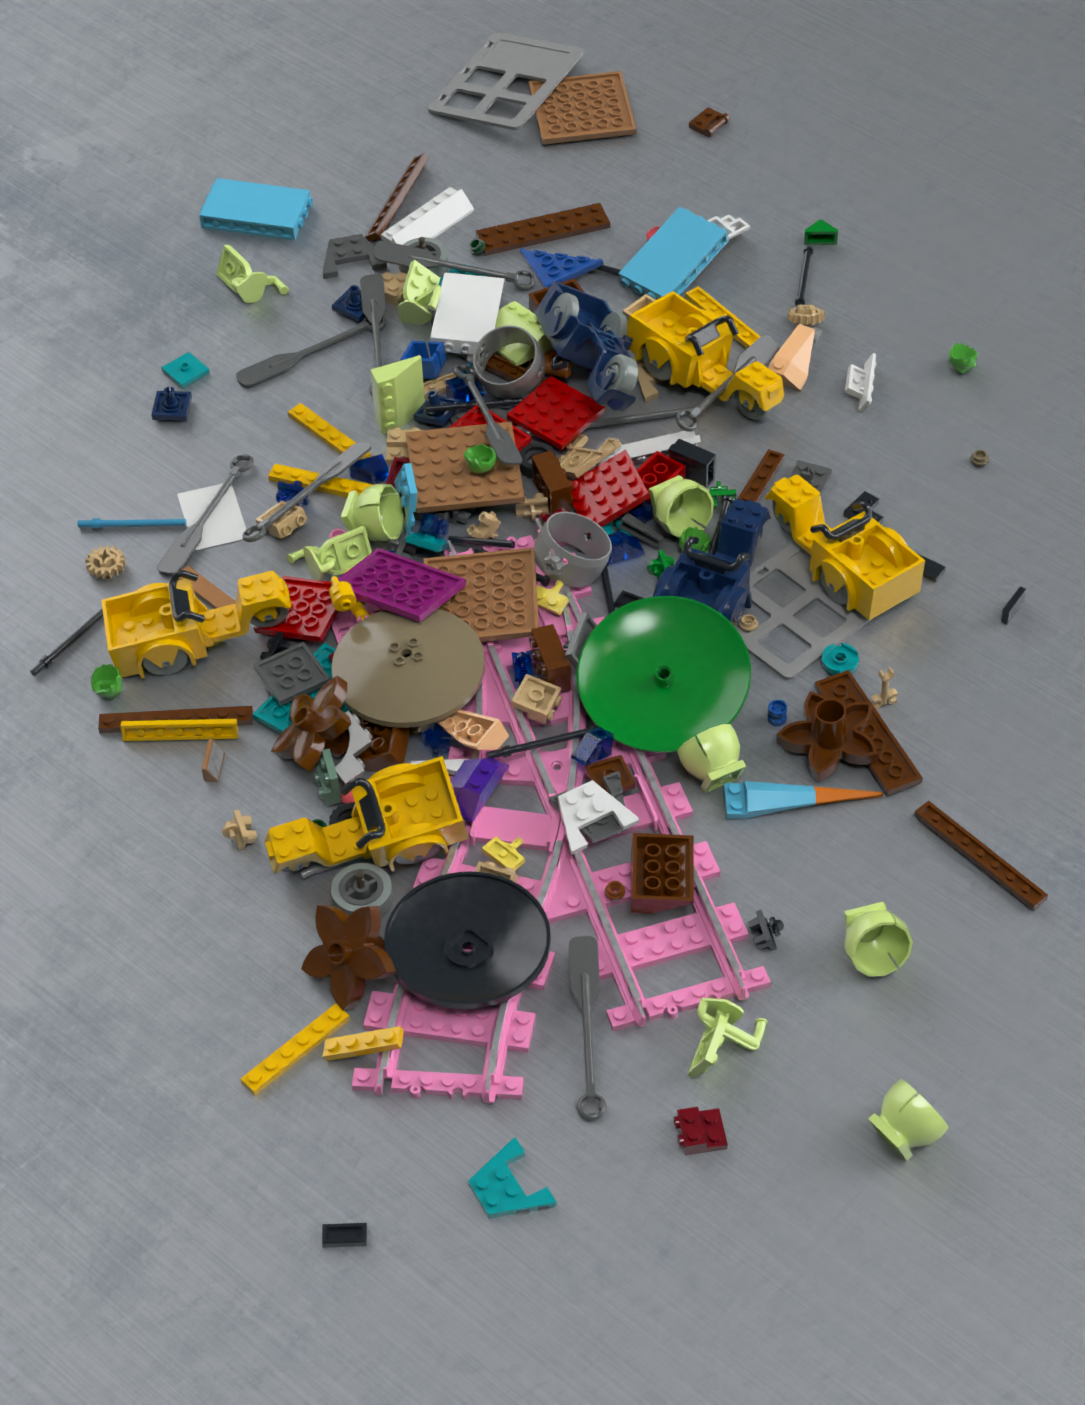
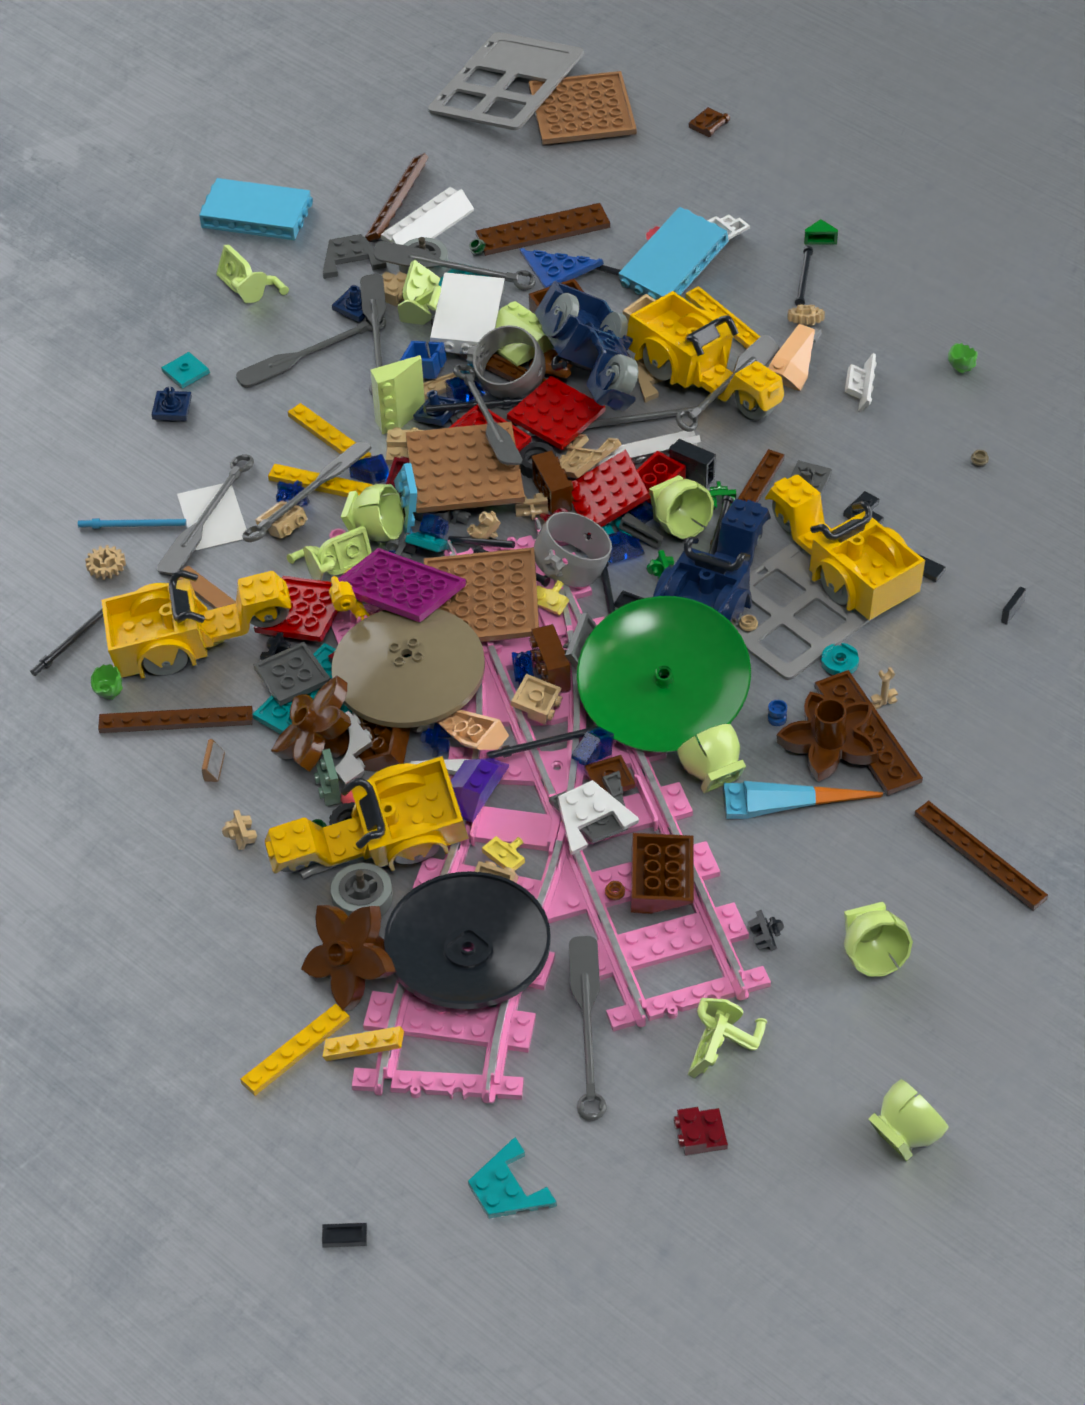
(179, 730): yellow plate -> none
(480, 458): bright green hair -> none
(704, 539): bright green hair -> none

